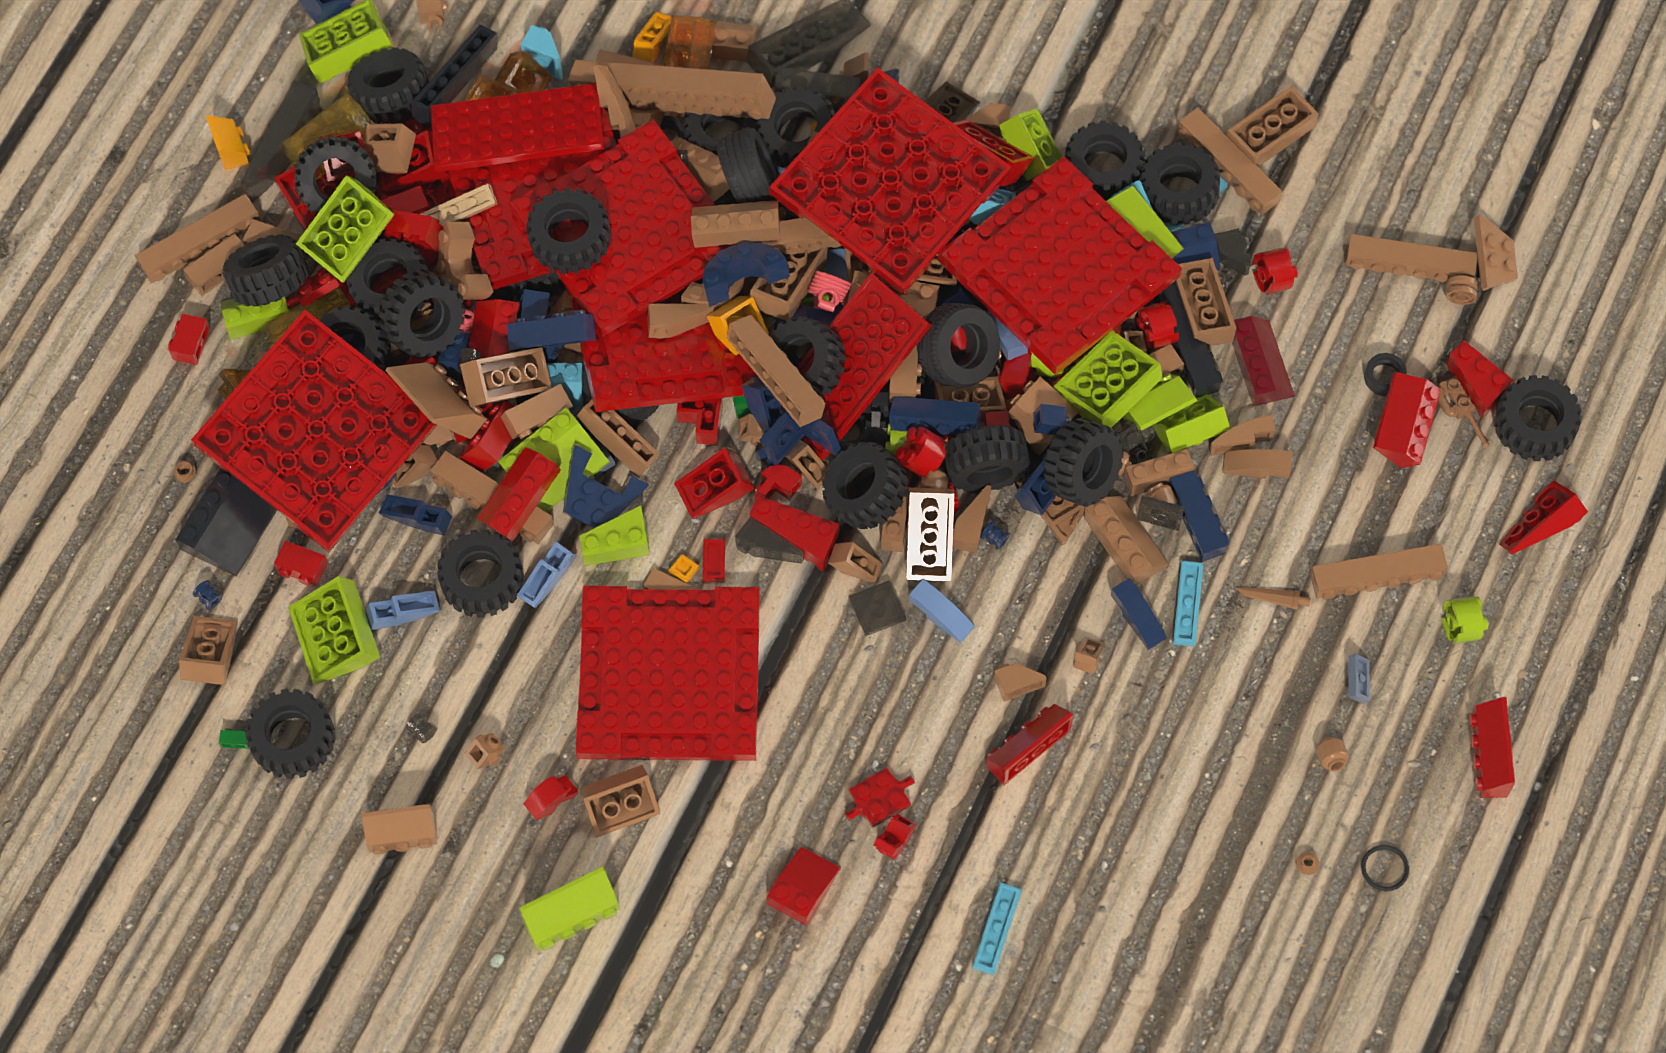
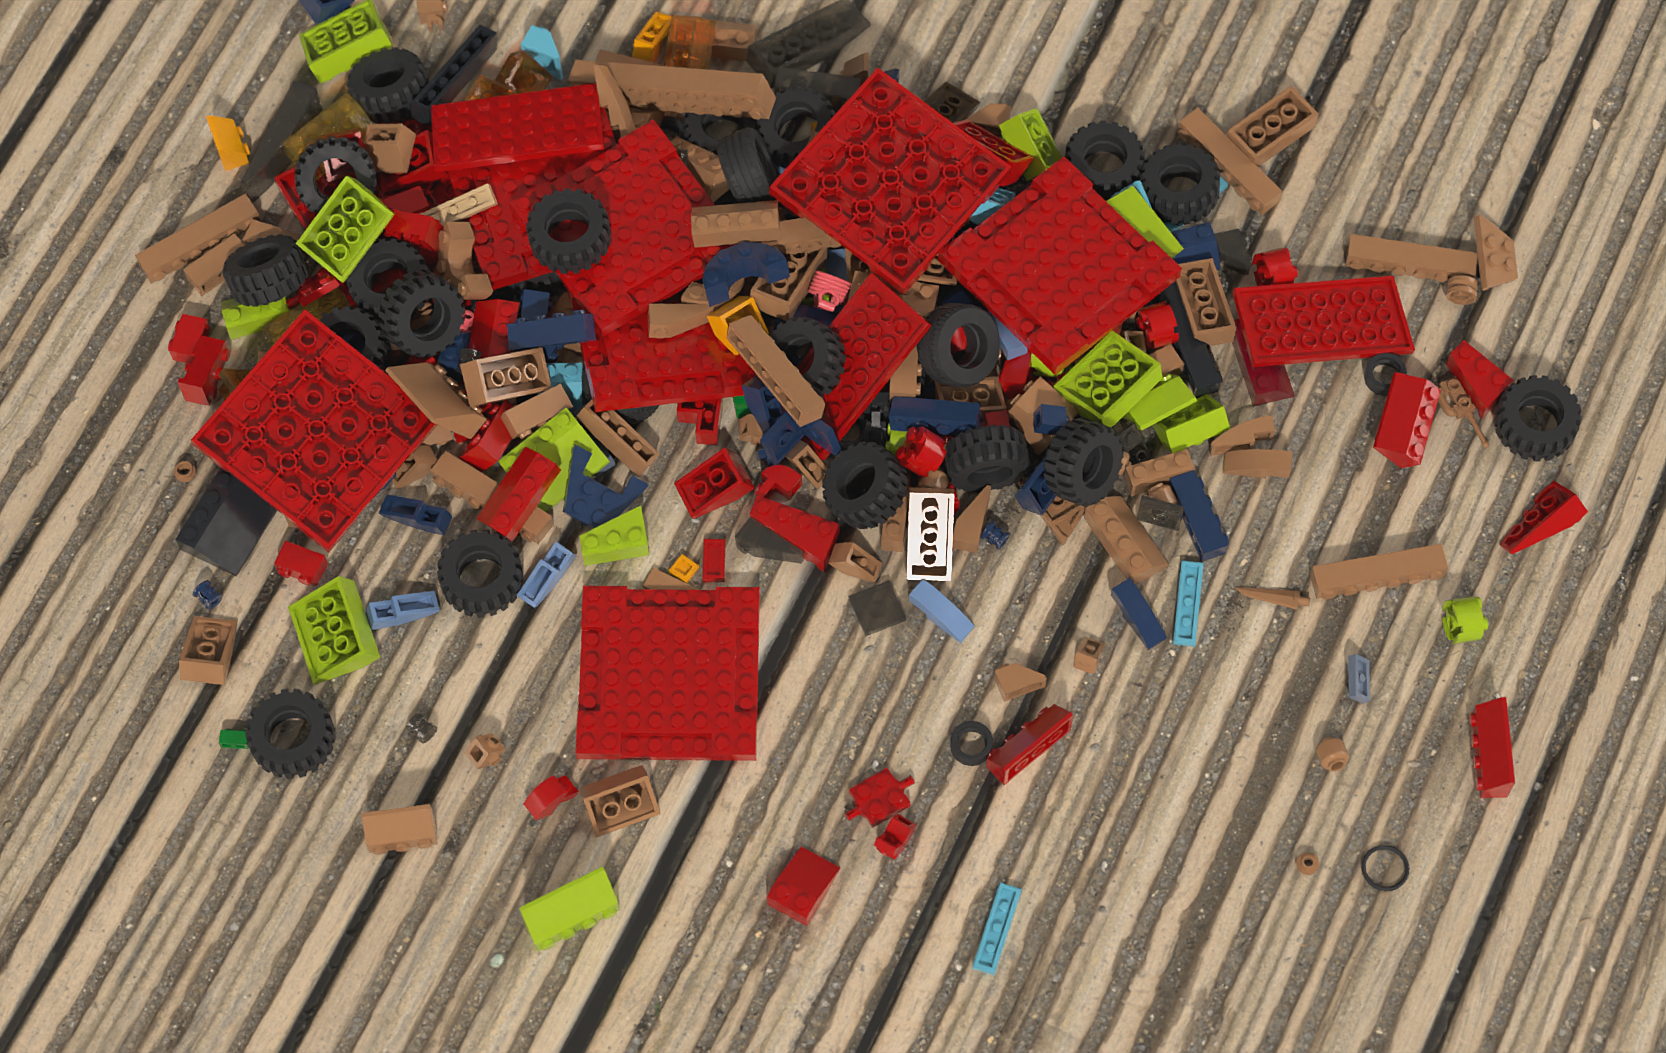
(203, 373): none -> red wedge
(971, 726): none -> black tyre
(1322, 321): none -> red plate

